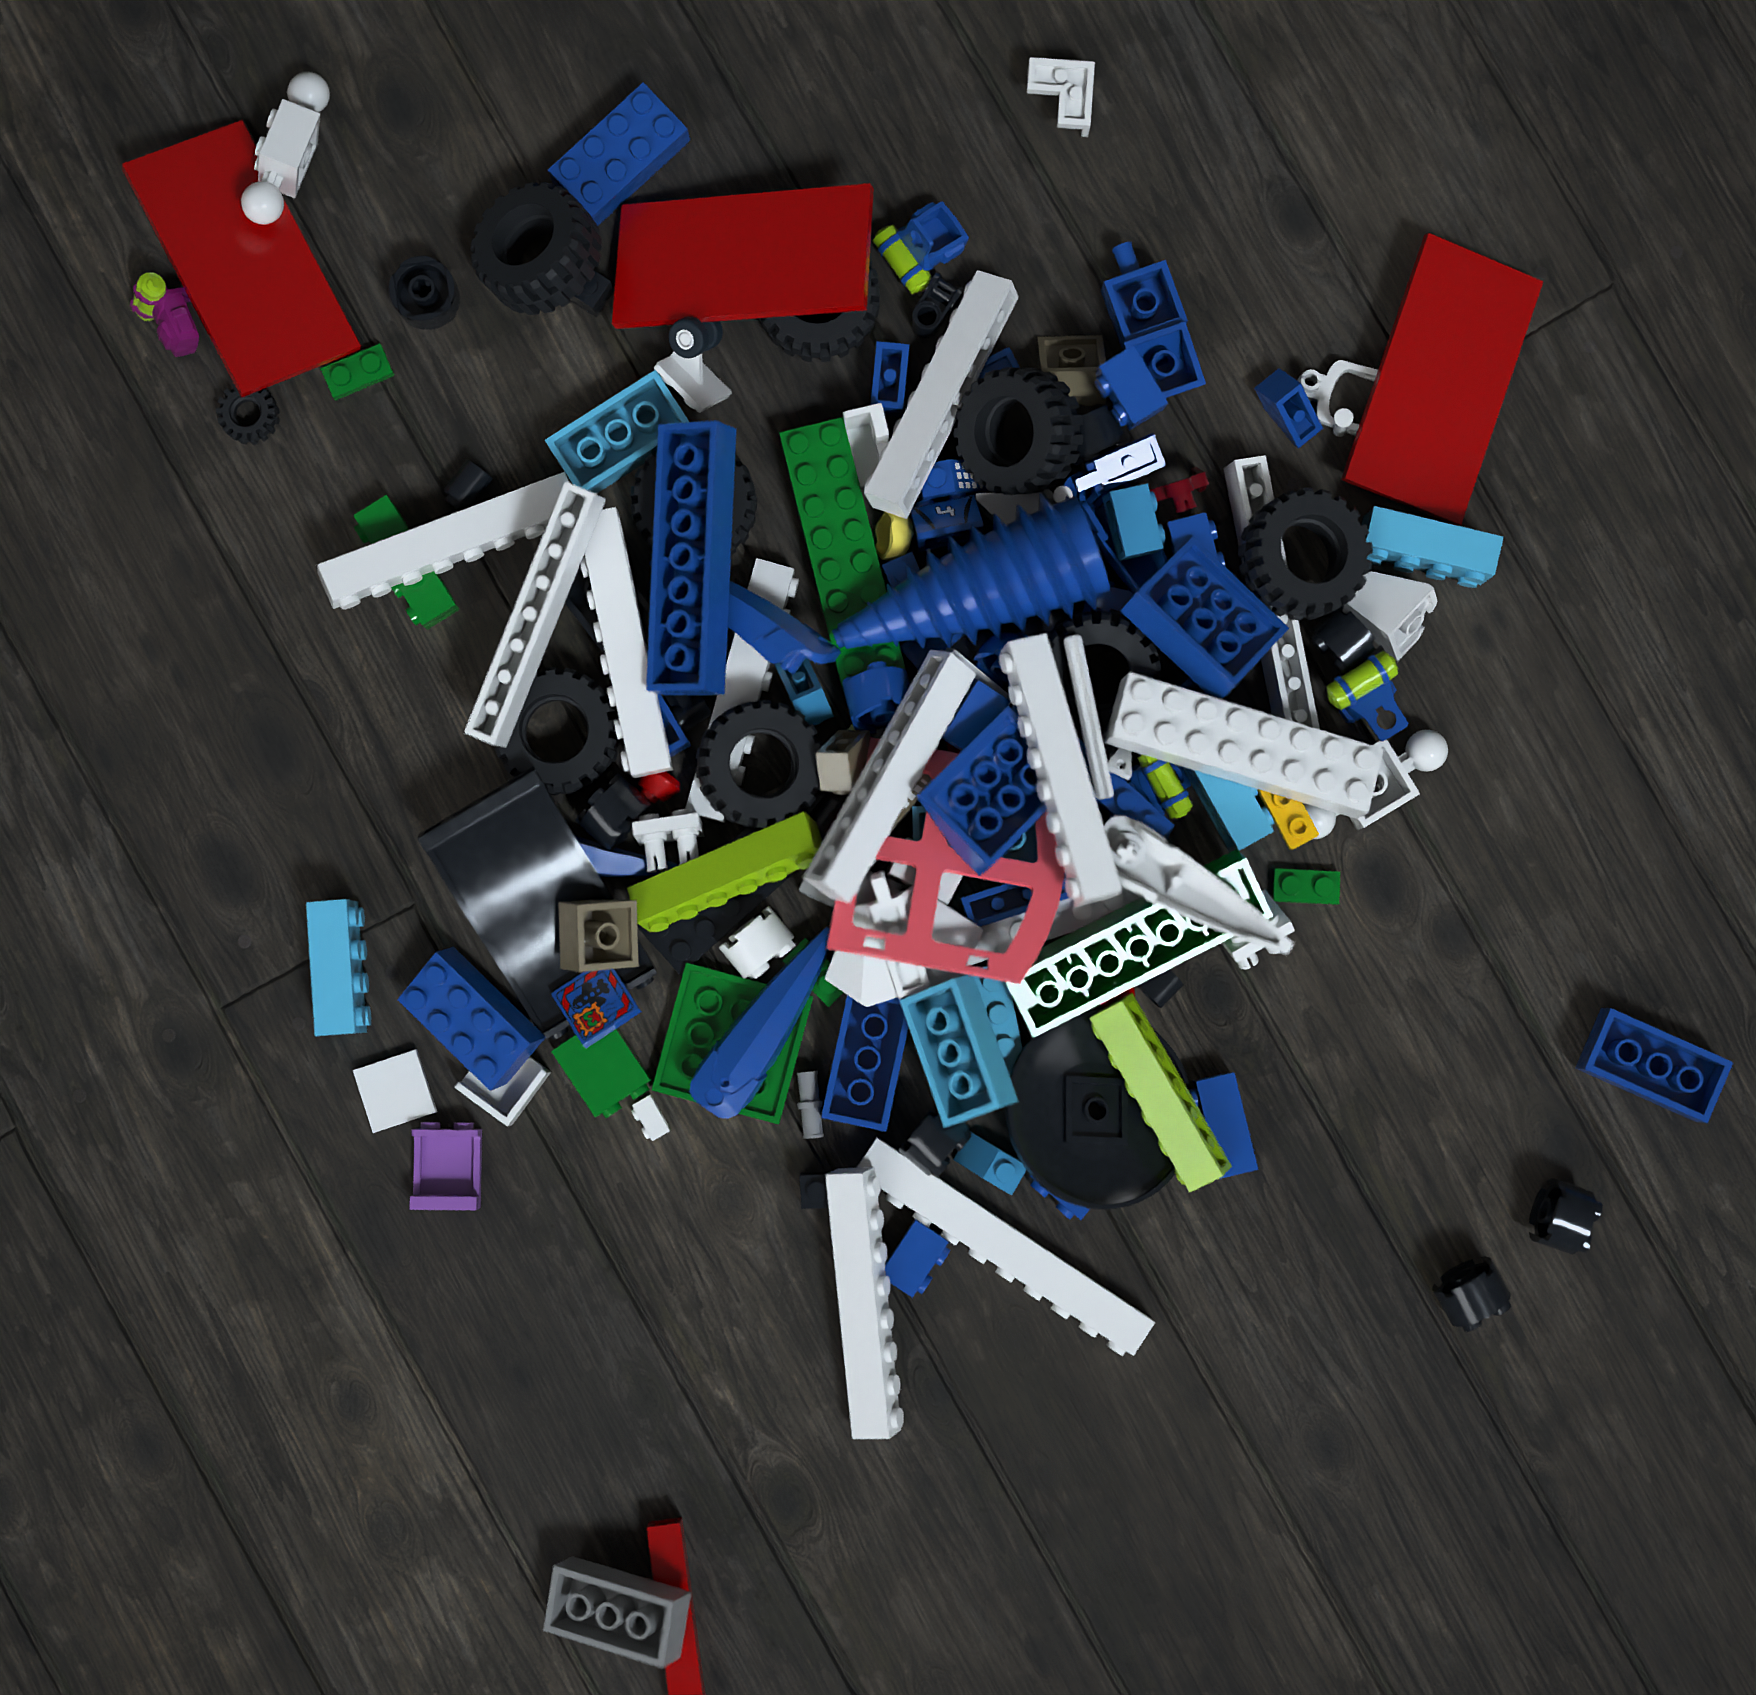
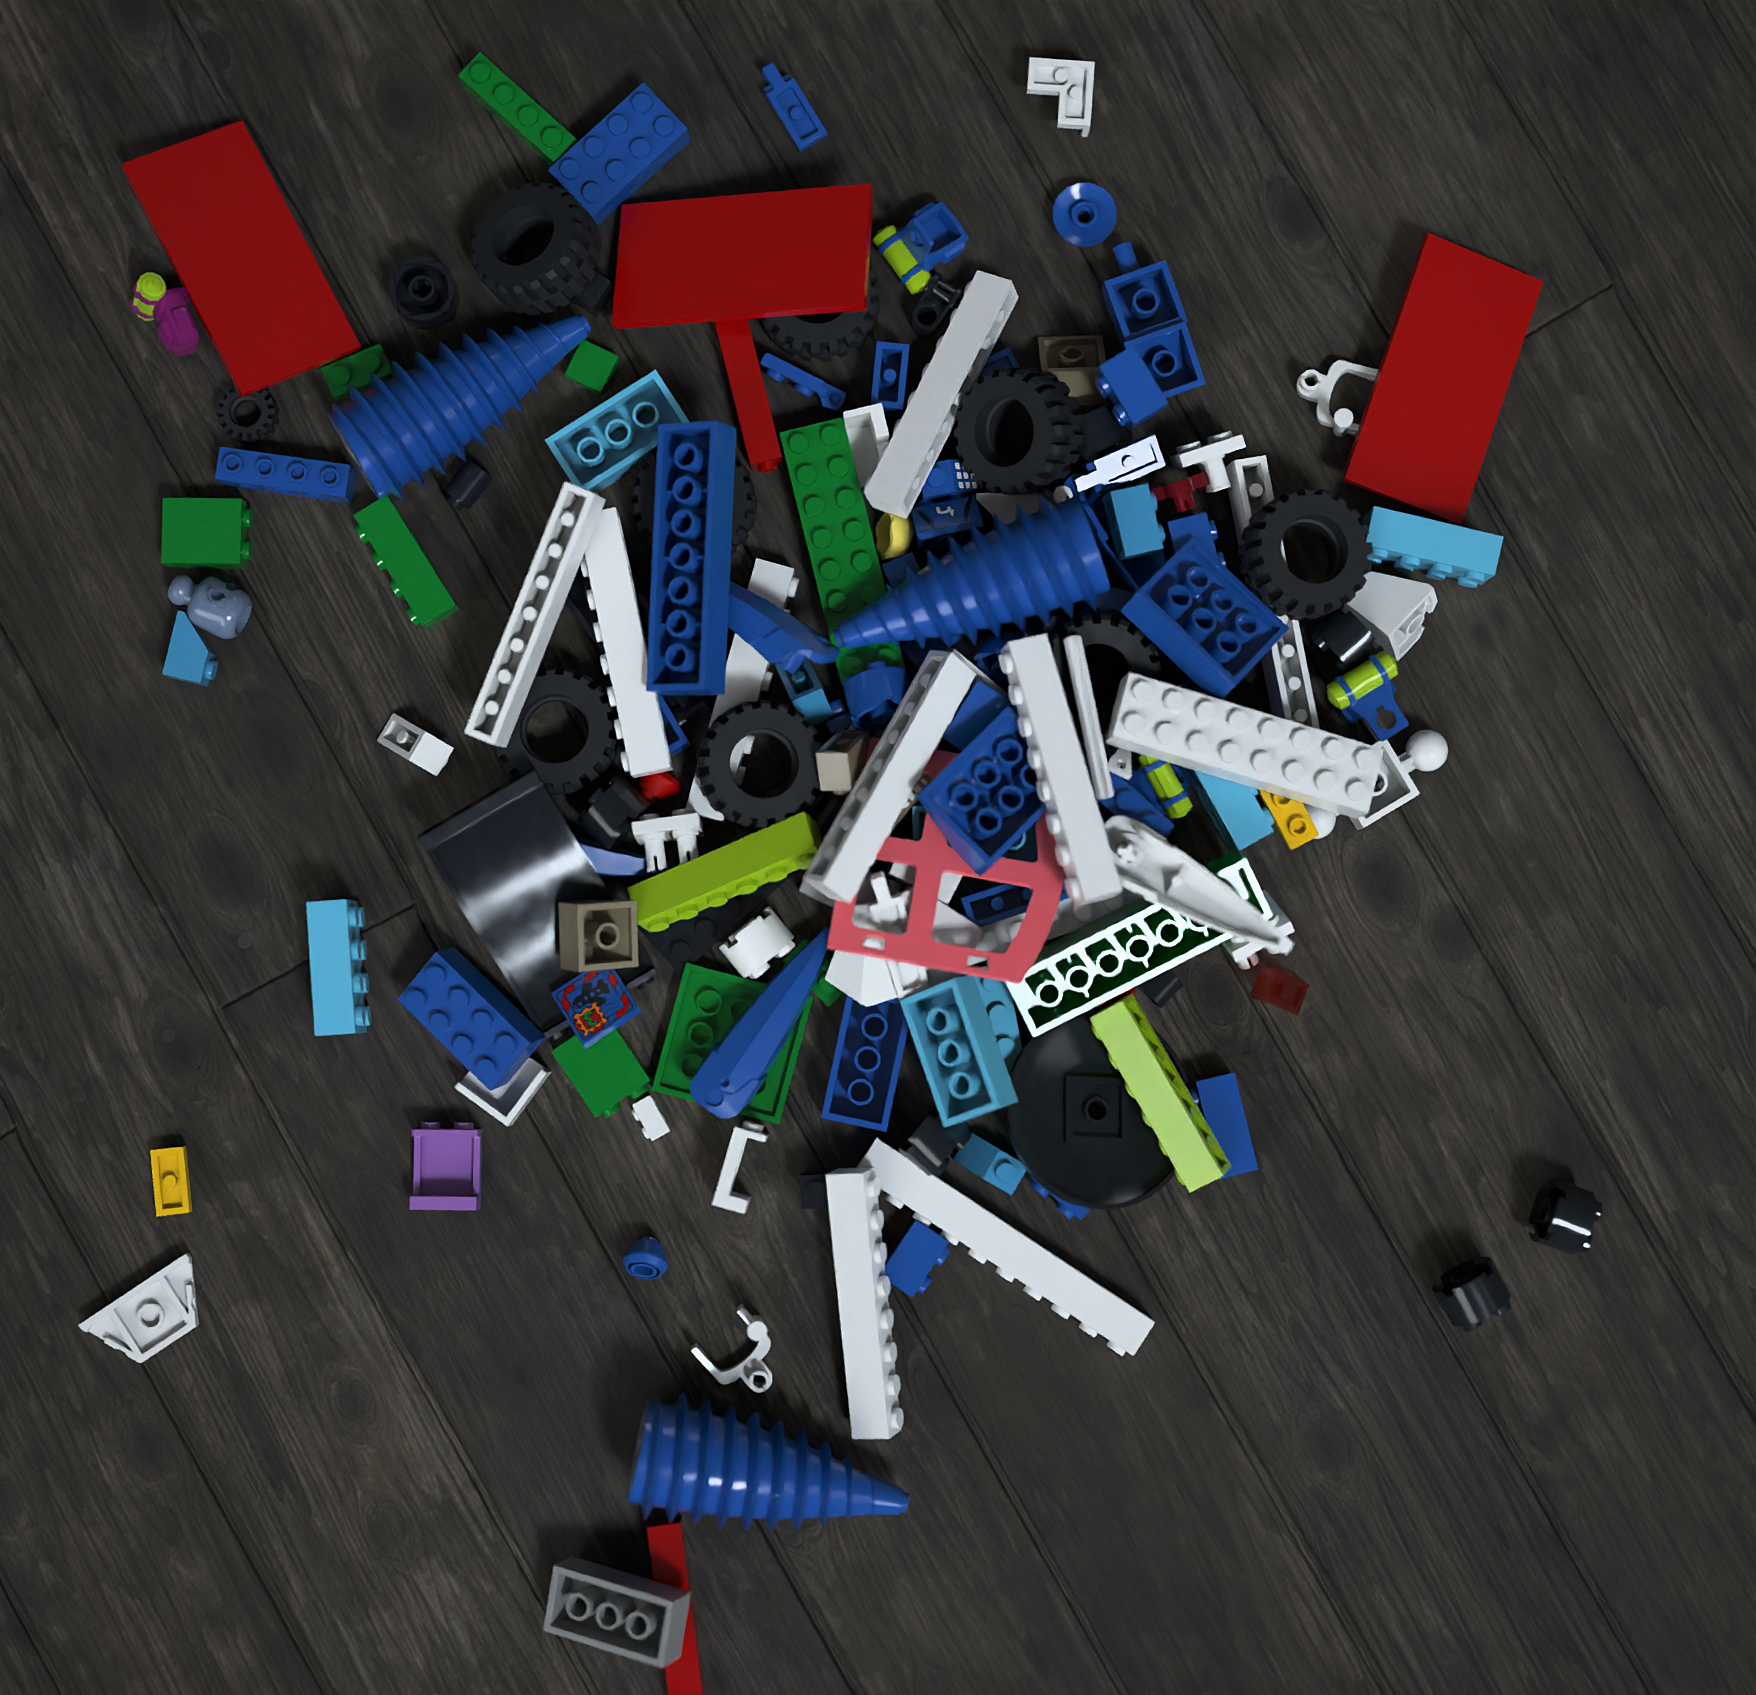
(150, 1313): none -> white wing
(171, 1181): none -> yellow plate
(189, 654): none -> dark azure slope
(206, 533): none -> green brick
(212, 604): none -> sand blue piece
(286, 149): white brick -> none
(286, 475): none -> blue brick
(395, 1091): white tile -> none
(415, 744): none -> white slope
(440, 543): white brick -> none
(447, 401): none -> blue cone
(516, 109): none -> green brick
(592, 367): none -> green piece
(645, 1259): none -> blue cone
(685, 367): white plate -> none
(724, 1195): none -> white panel
(743, 1471): none -> blue cone
(749, 395): none -> red brick
(751, 1364): none -> white piece
(792, 108): none -> blue hinge
(804, 382): none -> blue hinge
(810, 1105): light grey pin -> none
(841, 718): none -> blue tile
(1084, 199): none -> blue dish
(1209, 457): none -> white plate
(1279, 990): none -> clear red slope
(1289, 407): blue slope -> none
(1306, 886): green plate -> none
(1654, 1065): blue brick -> none

